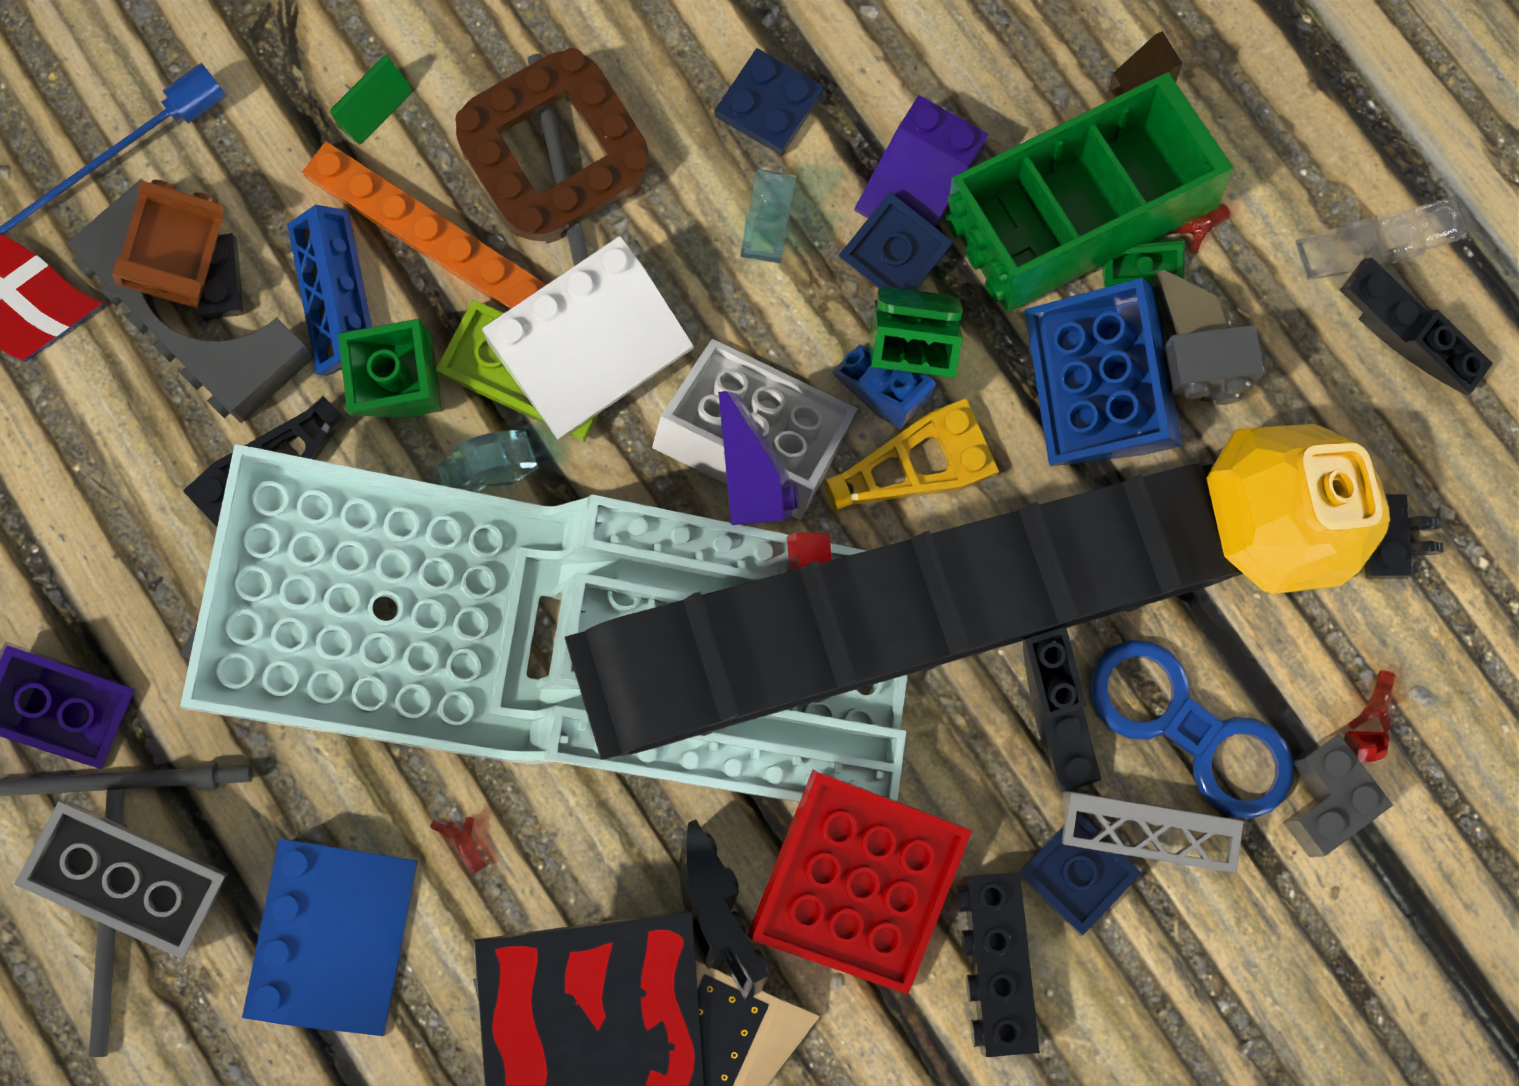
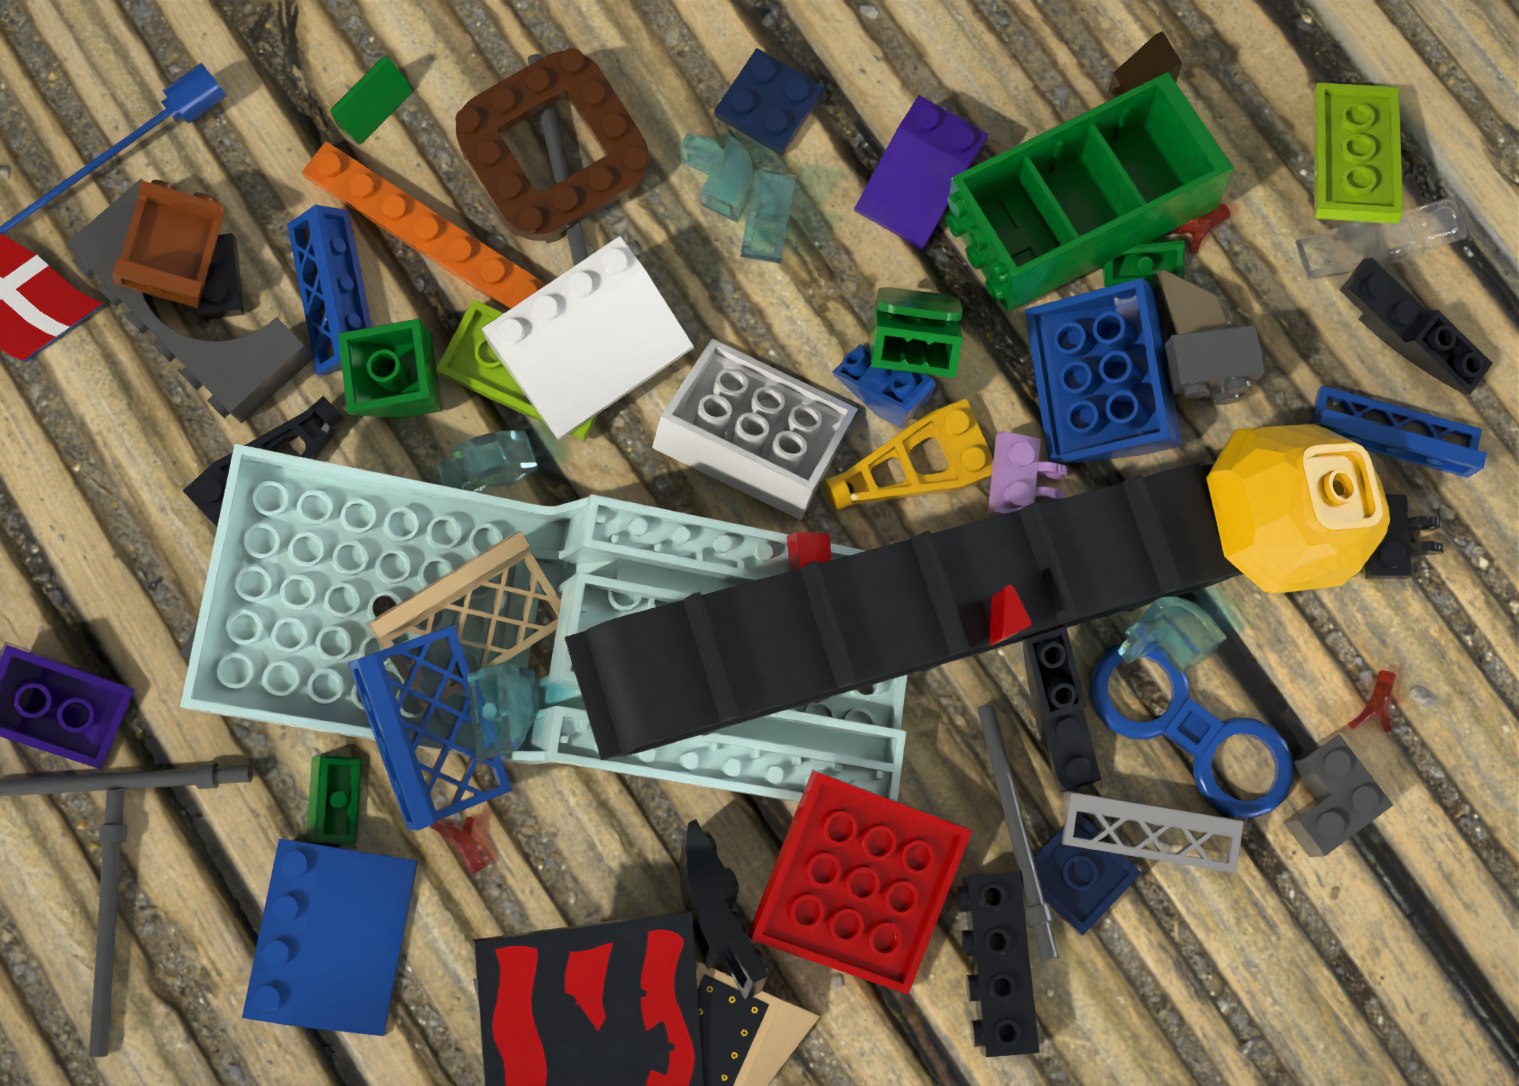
(121, 878): light grey brick -> none
(333, 800): none -> green slope
(392, 733): none -> blue fence
(461, 583): none -> tan fence
(501, 708): none -> clear light blue slope
(729, 173): none -> clear light blue brick
(755, 476): dark purple slope -> none
(895, 246): dark blue plate -> none
(1007, 615): none -> red slope
(1016, 474): none -> lavender hinge
(1038, 913): none -> dark grey bar
(1178, 629): none -> clear light blue brick
(1357, 153): none -> lime plate
(1368, 745): red tile -> none
(1399, 443): none -> blue fence

